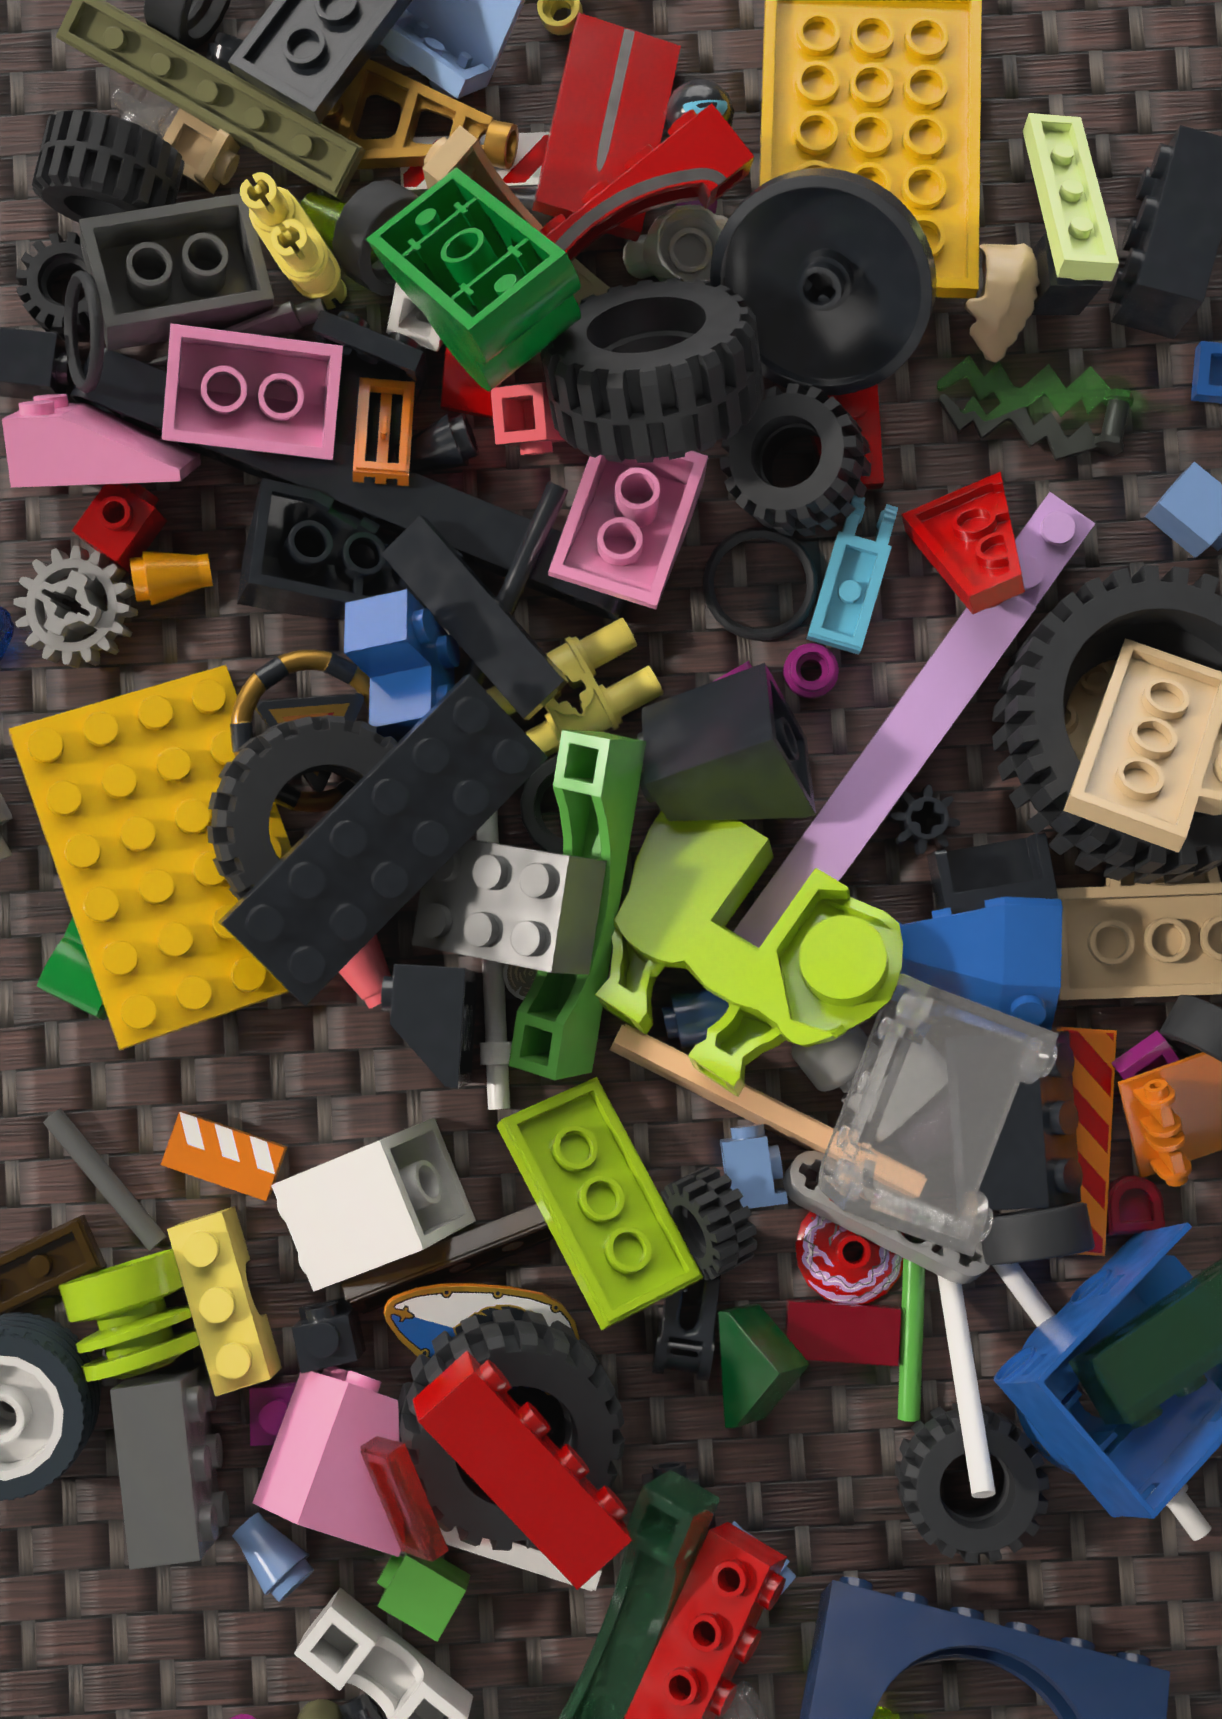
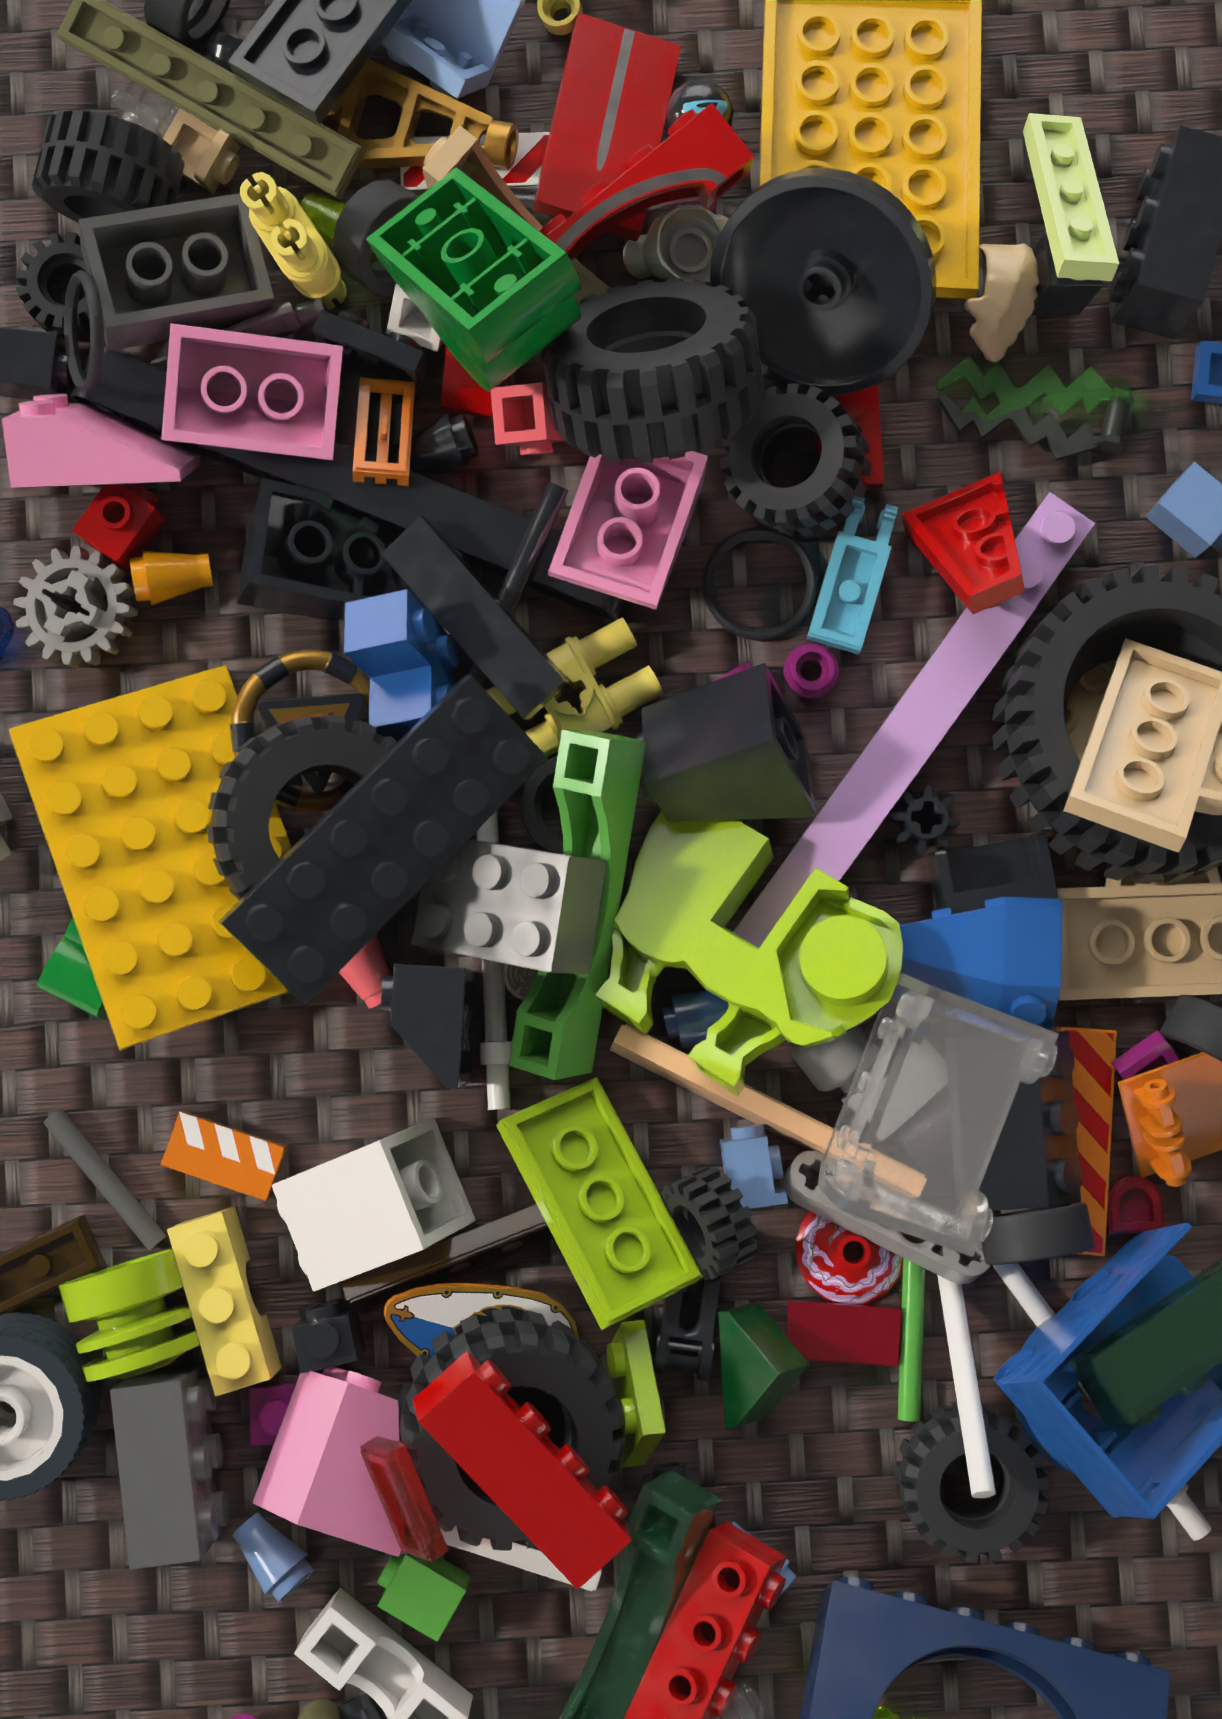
(636, 1391): none -> lime wing

